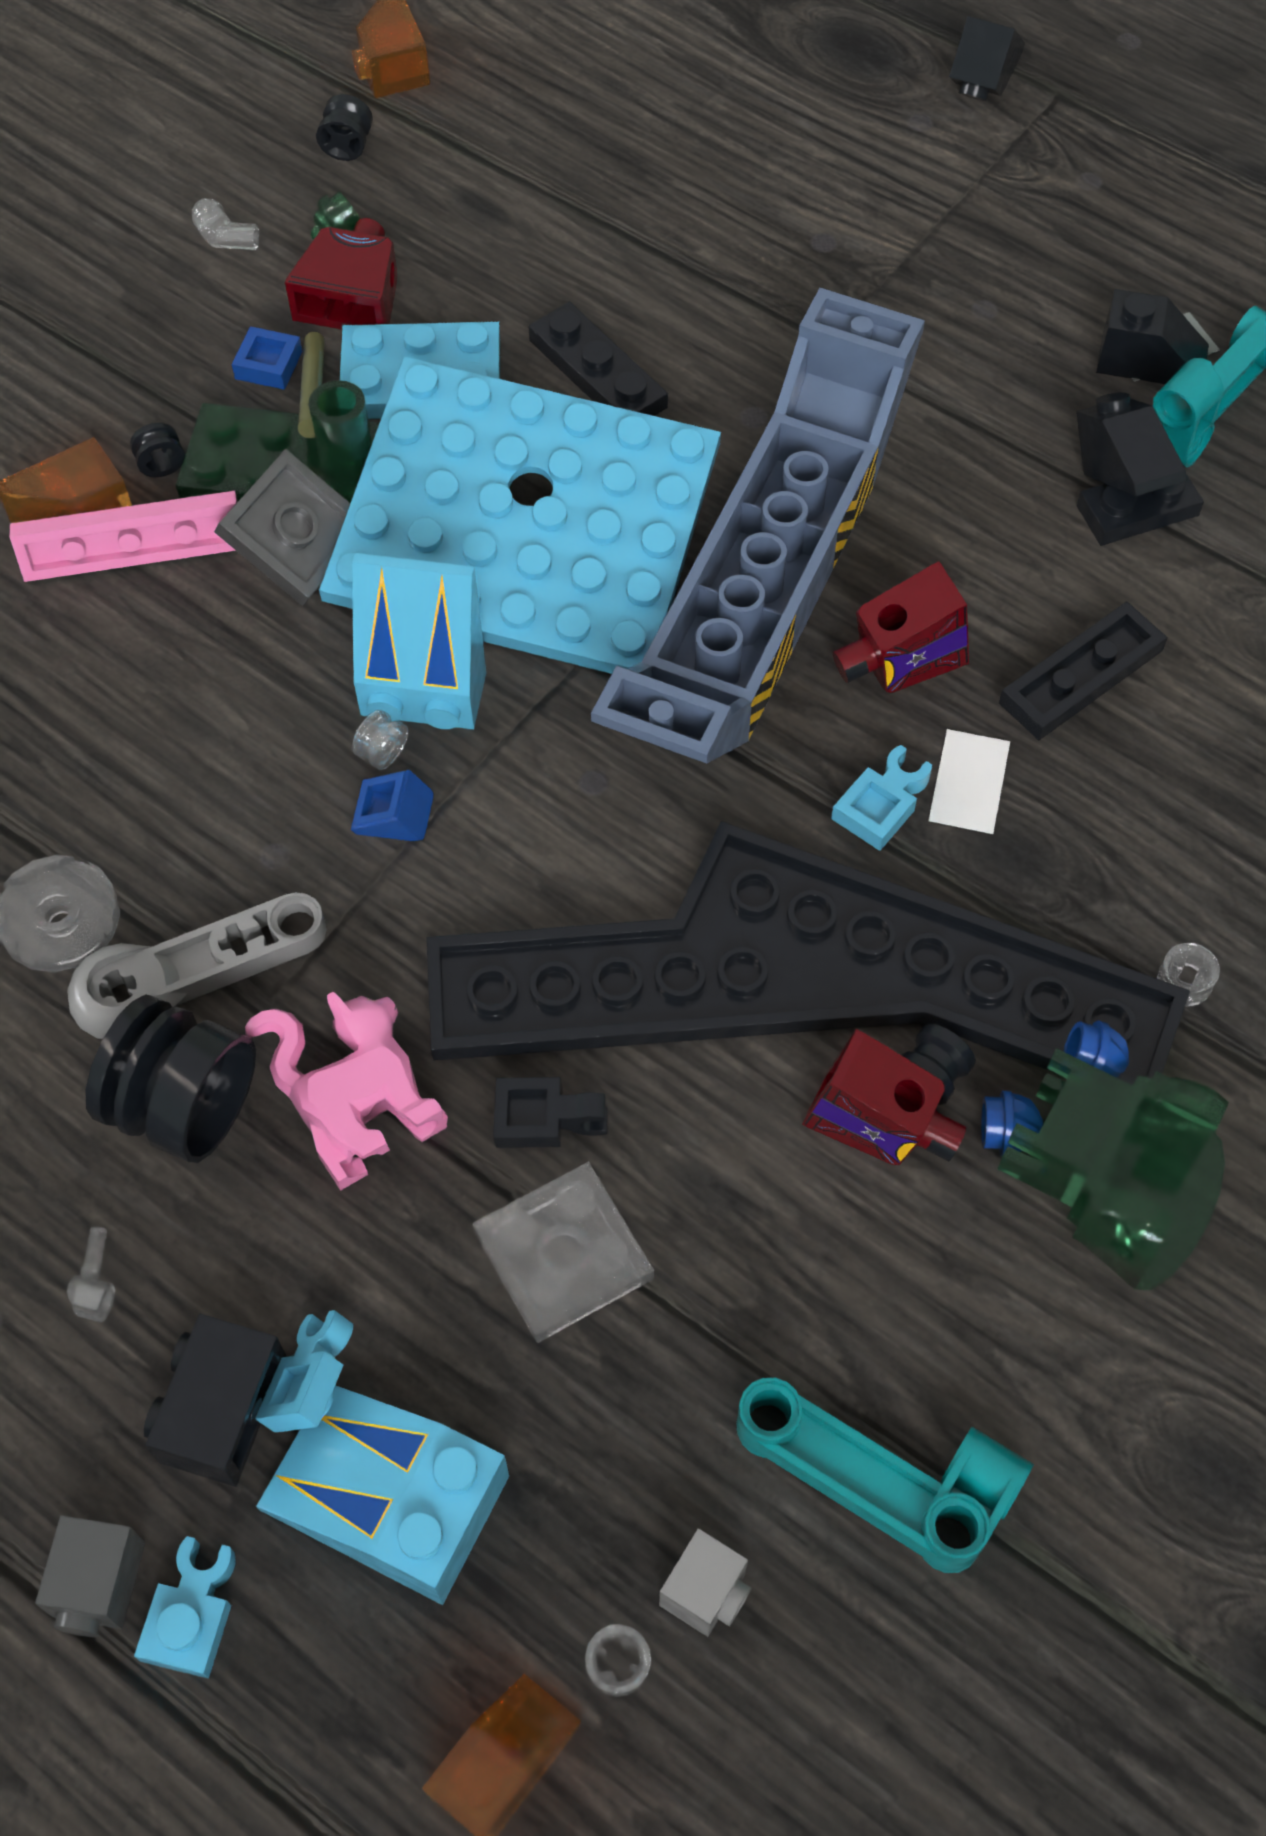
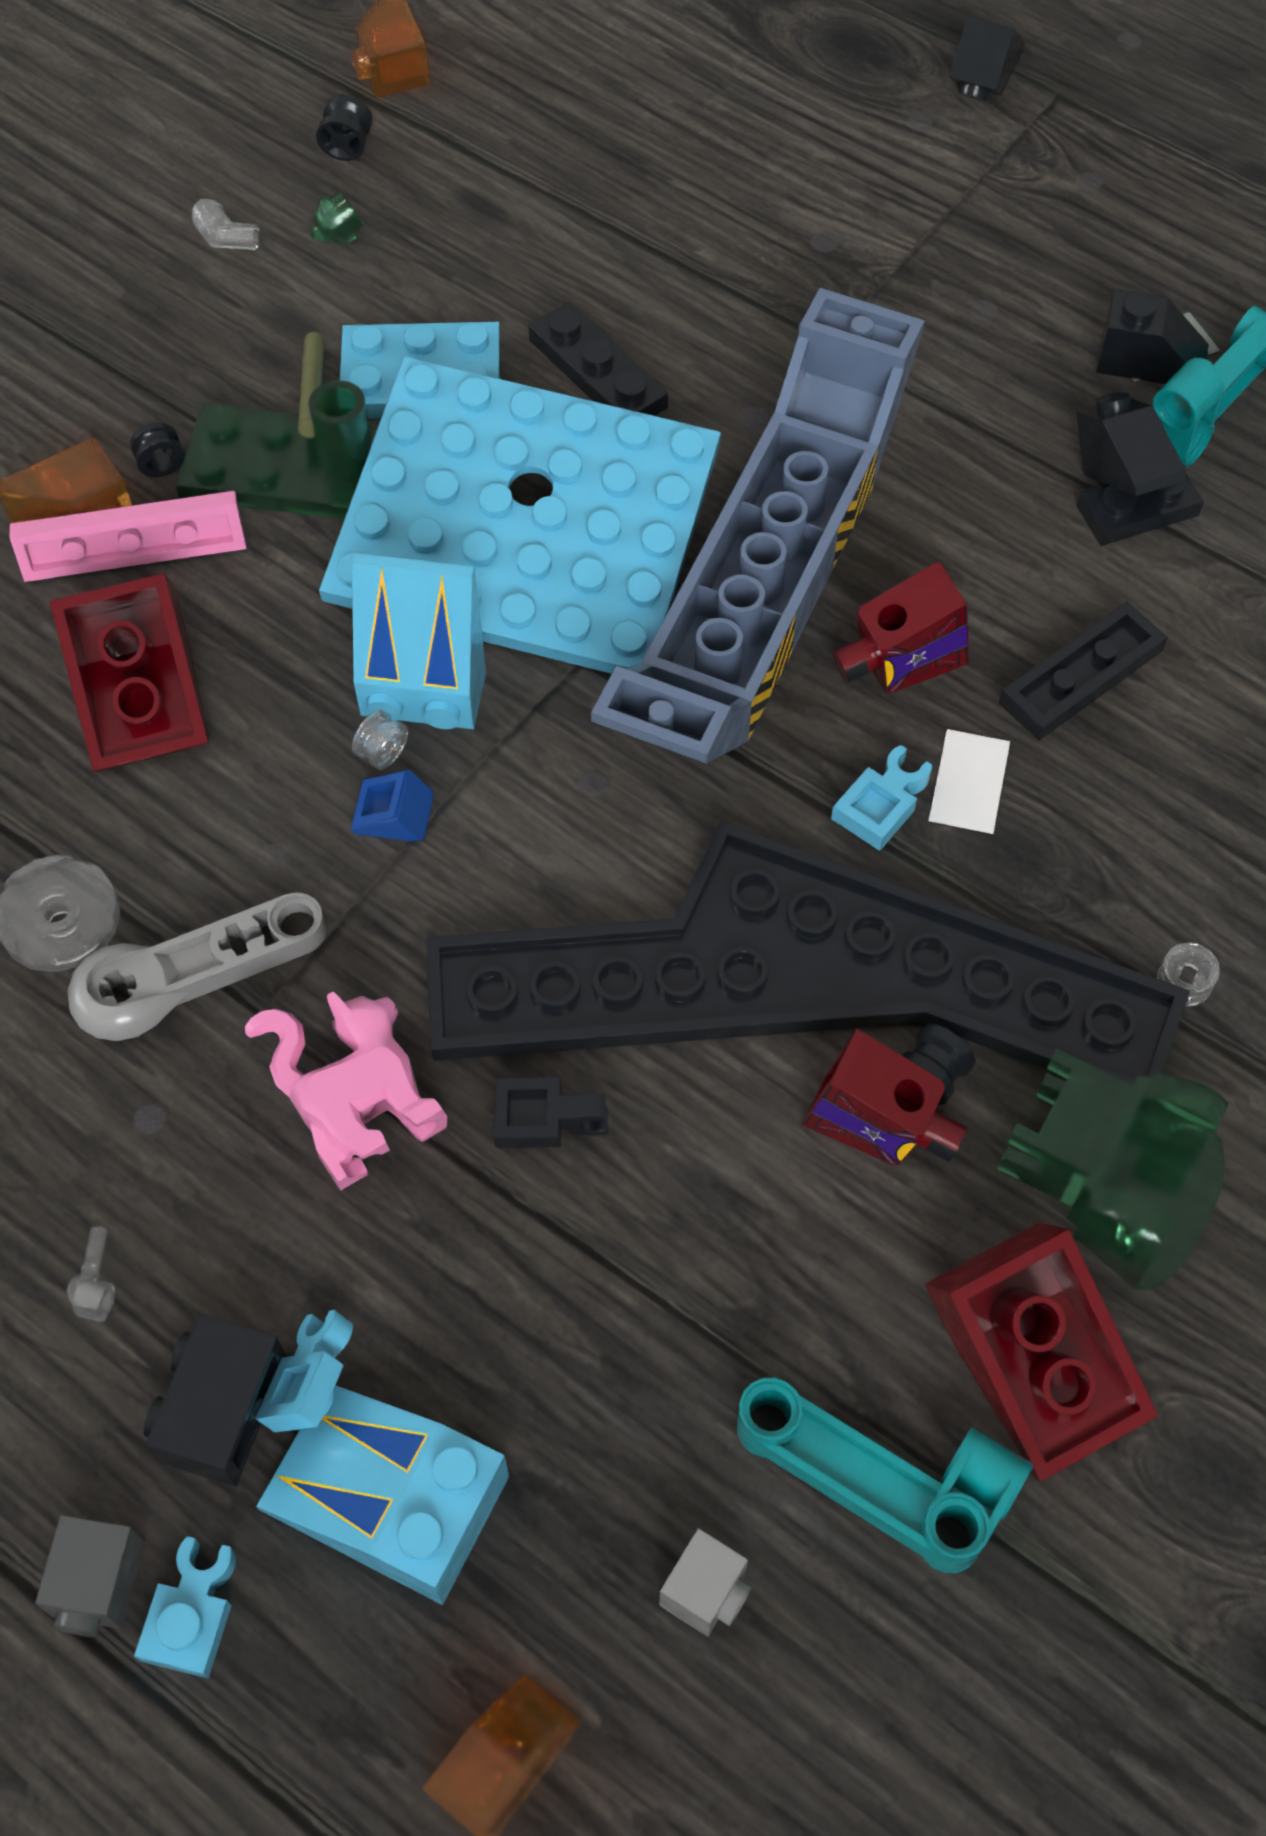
(131, 671): none -> dark red slope
(170, 1078): black wheel -> none
(267, 358): blue plate -> none
(287, 526): flat silver plate -> none
(345, 278): dark red torso -> none
(563, 1251): clear plate -> none
(628, 1640): clear bush -> none
(1002, 1114): blue plate -> none
(1043, 1347): none -> dark red slope
(1098, 1046): blue plate -> none

